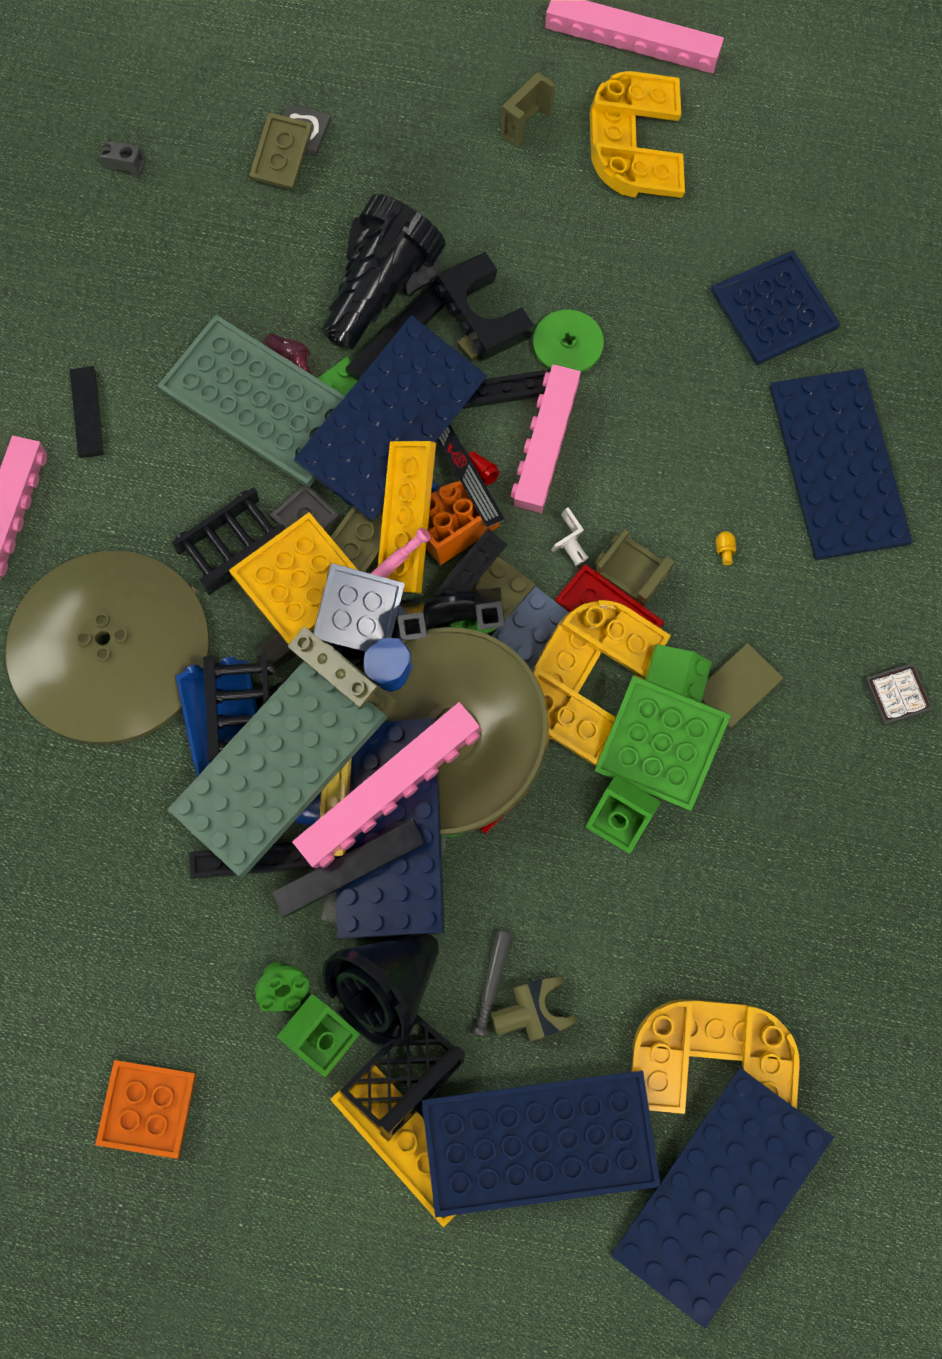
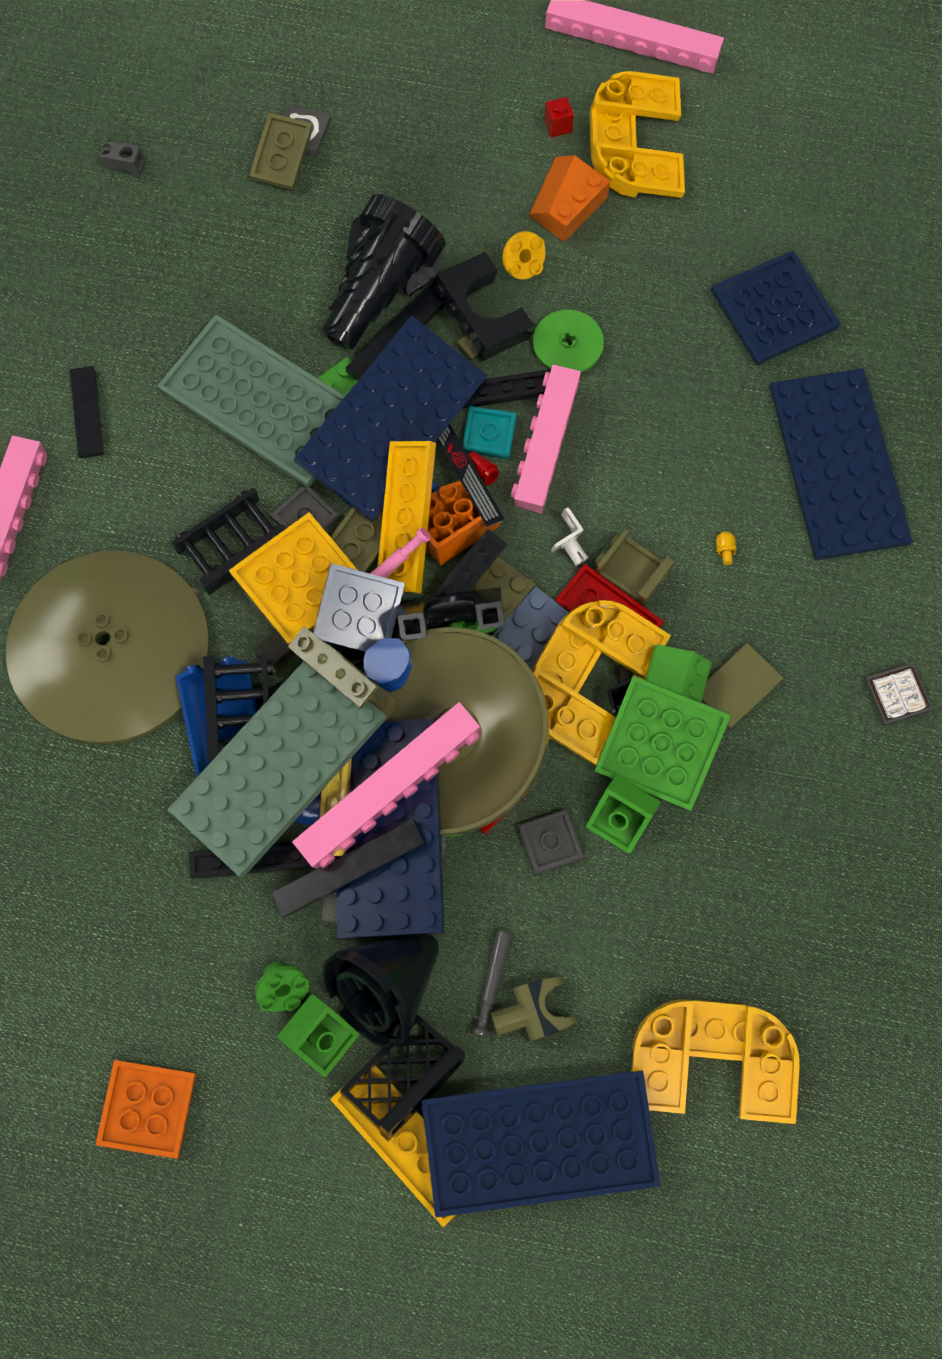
(289, 349): clear pink arm -> none
(489, 432): none -> teal tile
(524, 255): none -> yellow plate
(528, 100): olive panel -> none
(550, 842): none -> dark grey tile
(558, 117): none -> red brick
(569, 196): none -> orange wedge
(617, 693): none -> black bracket
(722, 1197): dark blue plate -> none

